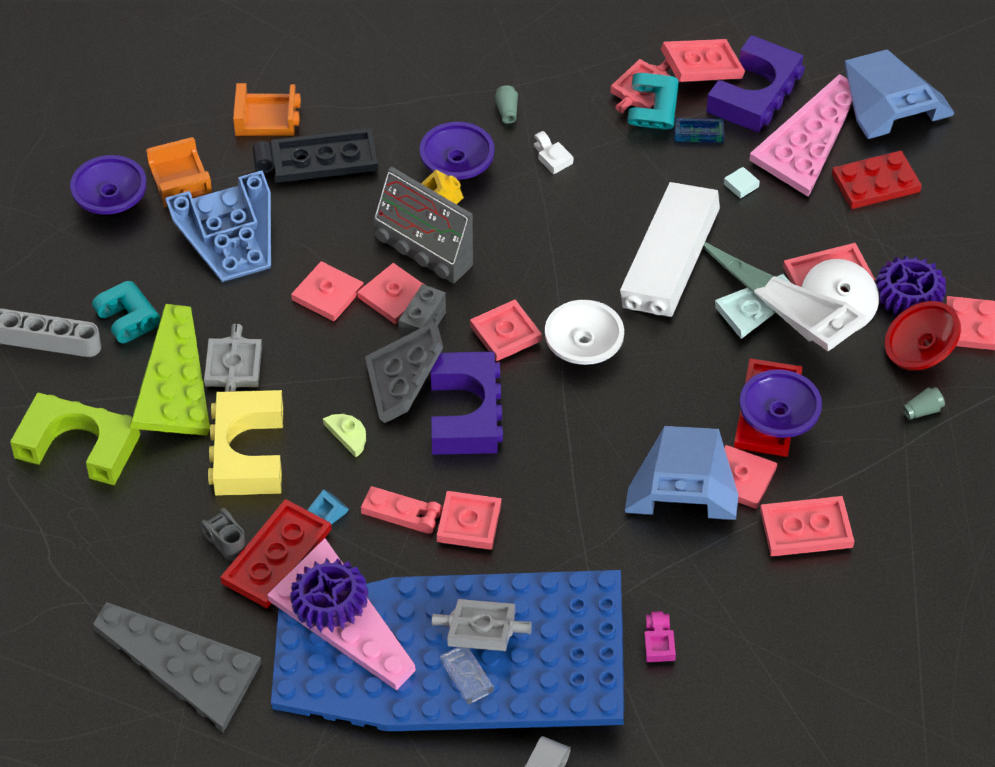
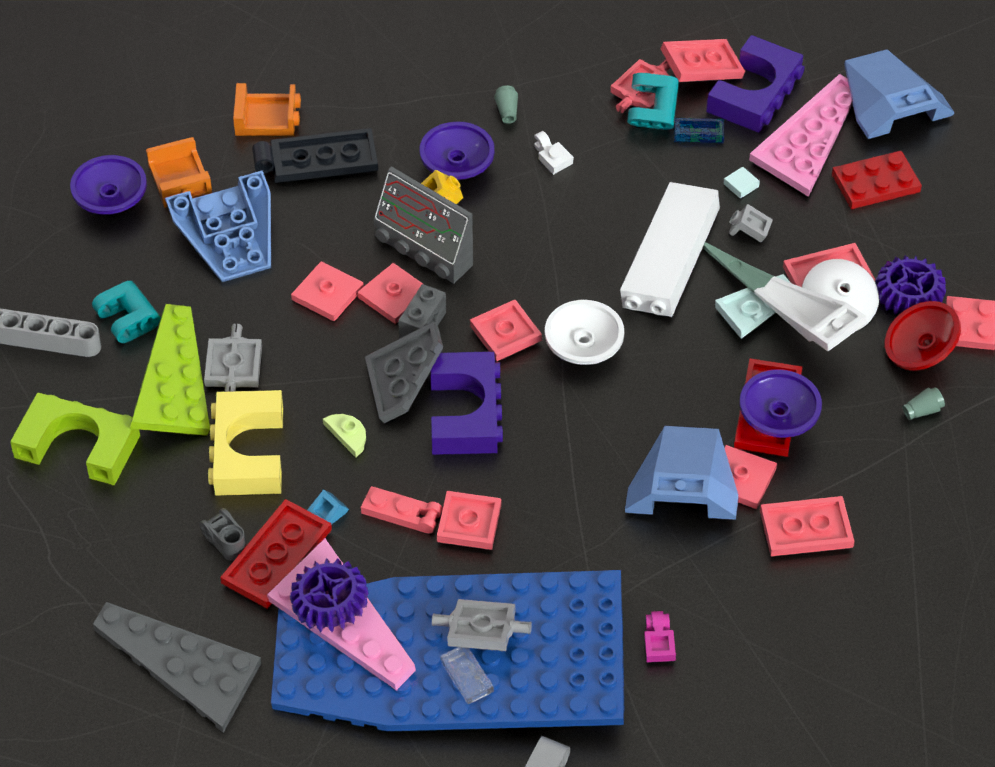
(751, 222): none -> light grey bracket

